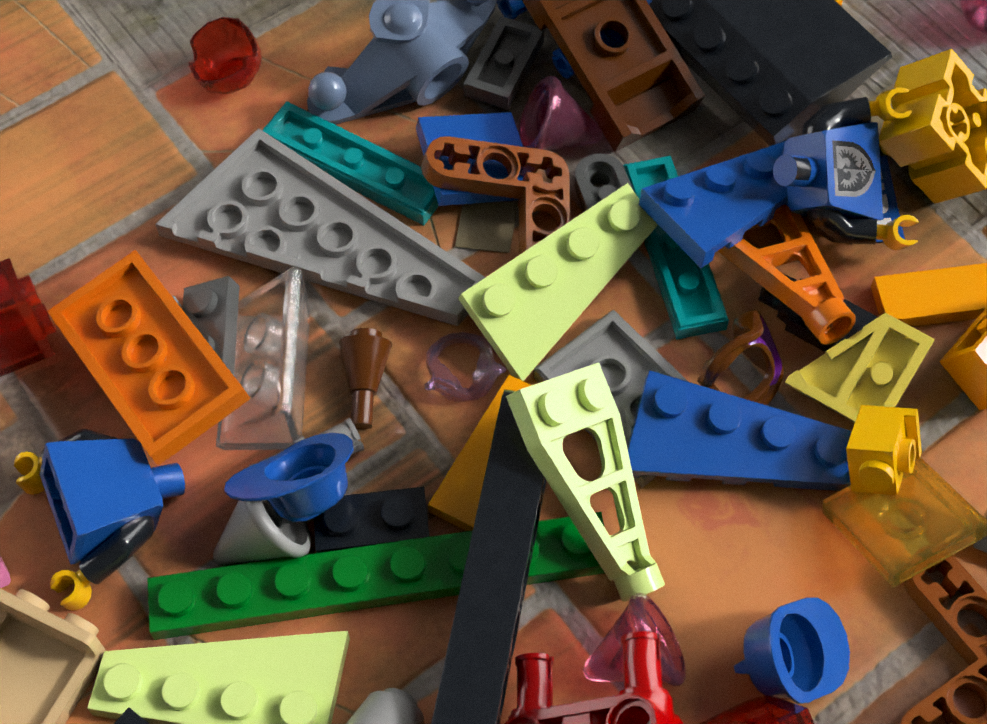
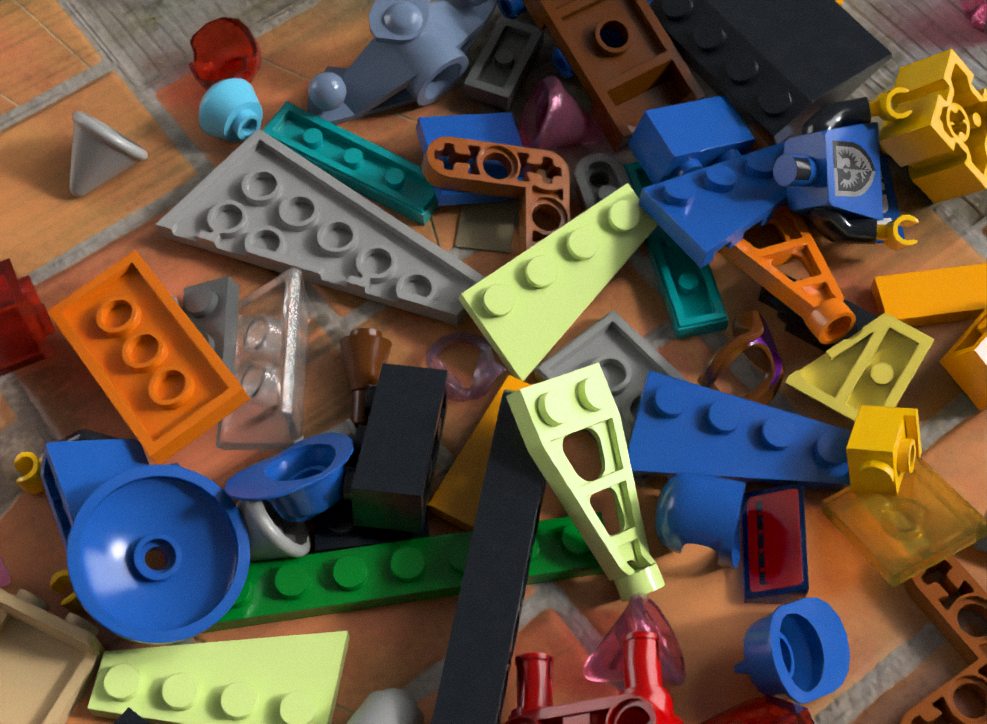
(99, 154): none -> light grey hat
(166, 513): none -> blue dish
(230, 110): none -> medium azure cone
(397, 448): none -> black brick
(689, 137): none -> blue brick
(701, 512): none -> blue helmet
(774, 545): none -> red slope

